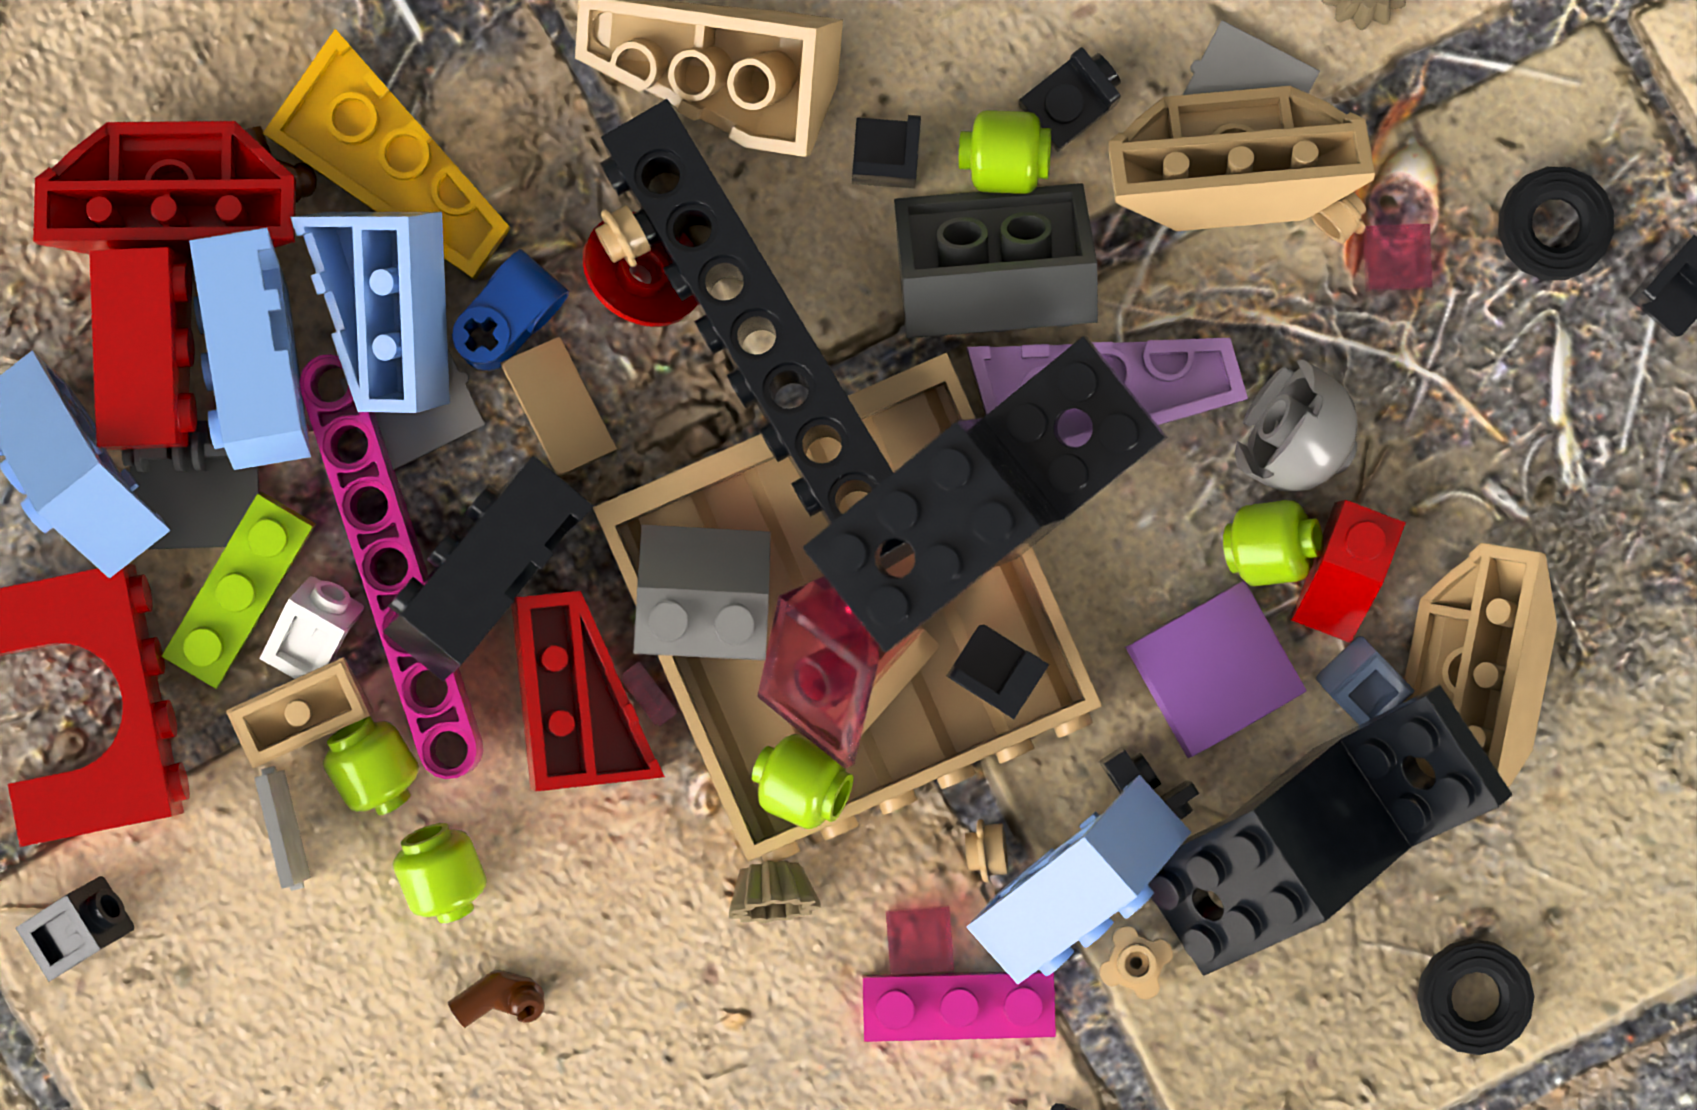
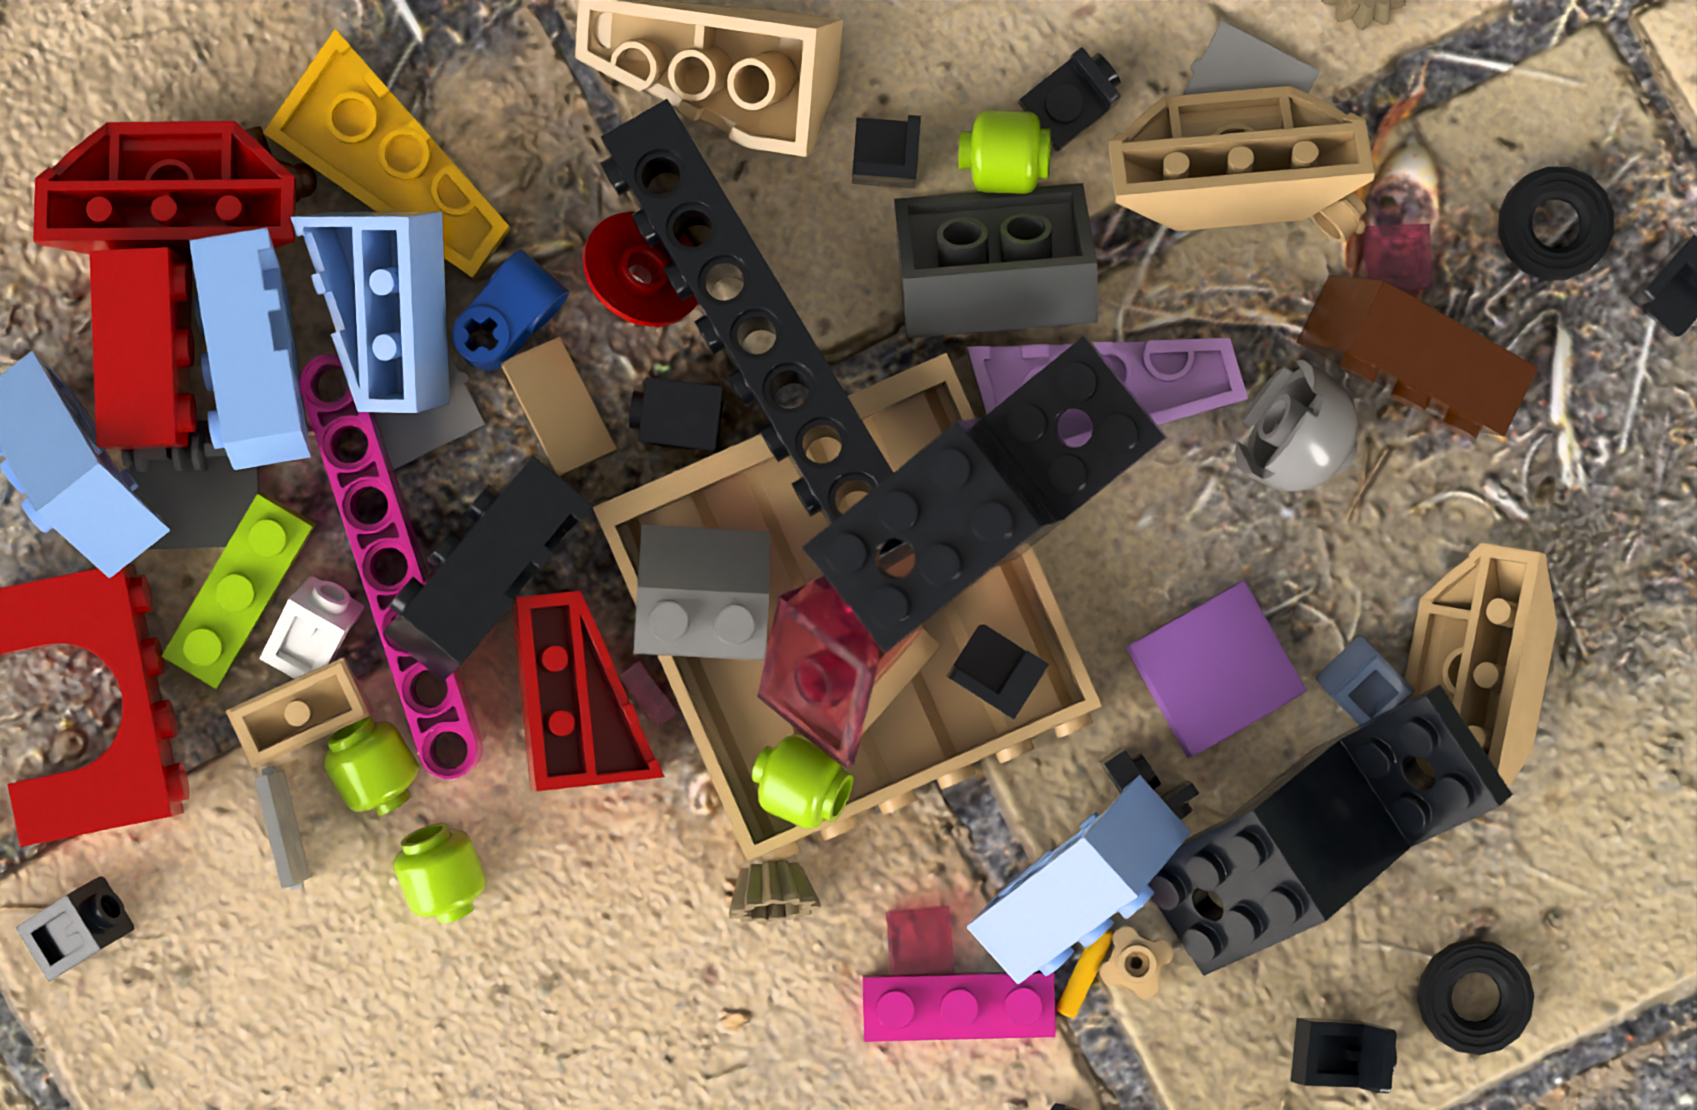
(500, 992): reddish brown arm -> none
(622, 236): tan plate -> none
(678, 414): none -> black brick
(987, 850): tan plate -> none
(1083, 975): none -> yellow piece
(1272, 543): lime head -> none
(1344, 1054): none -> black bracket
(1349, 571): red slope -> none
(1417, 354): none -> reddish brown wedge

